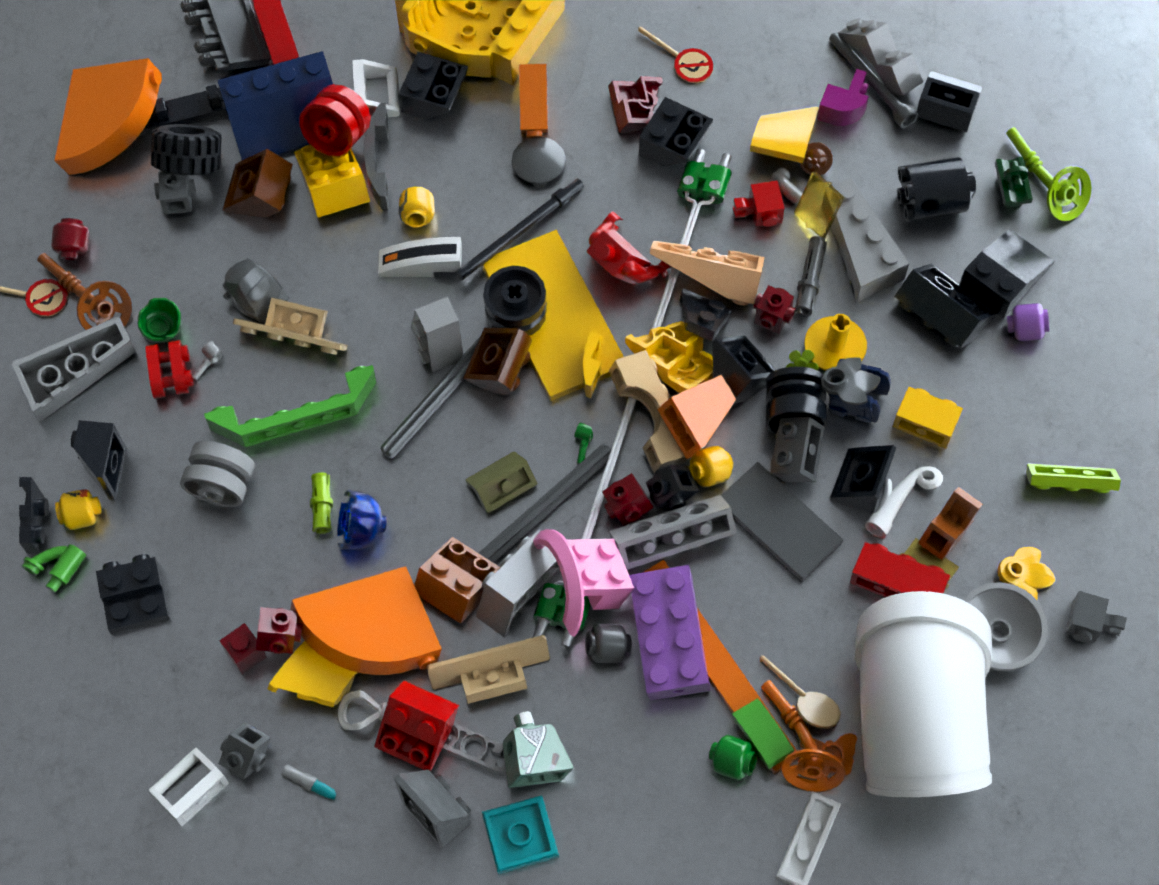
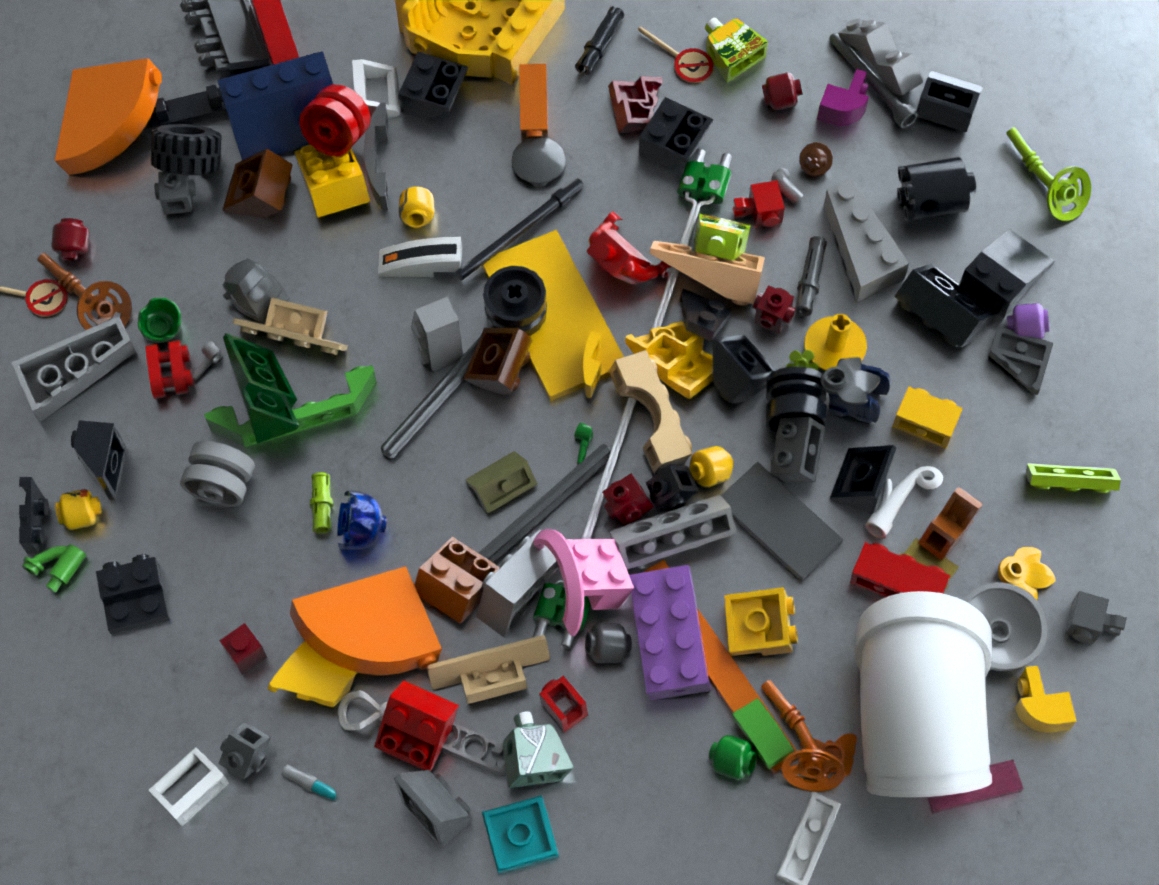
(262, 388): none -> dark green slope
(277, 630): dark red brick -> none
(563, 703): none -> red window
(595, 48): none -> black pin
(697, 414): slope -> none
(720, 237): none -> lime torso
(734, 47): none -> torso
(760, 622): none -> yellow plate
(782, 91): none -> dark red head
(785, 134): yellow slope -> none
(812, 706): tan piece -> none
(819, 205): clear yellow piece -> none
(1004, 782): none -> clear pink tile
(1013, 182): dark green hips -> none
(1021, 357): none -> dark grey wing
(1042, 711): none -> yellow brick

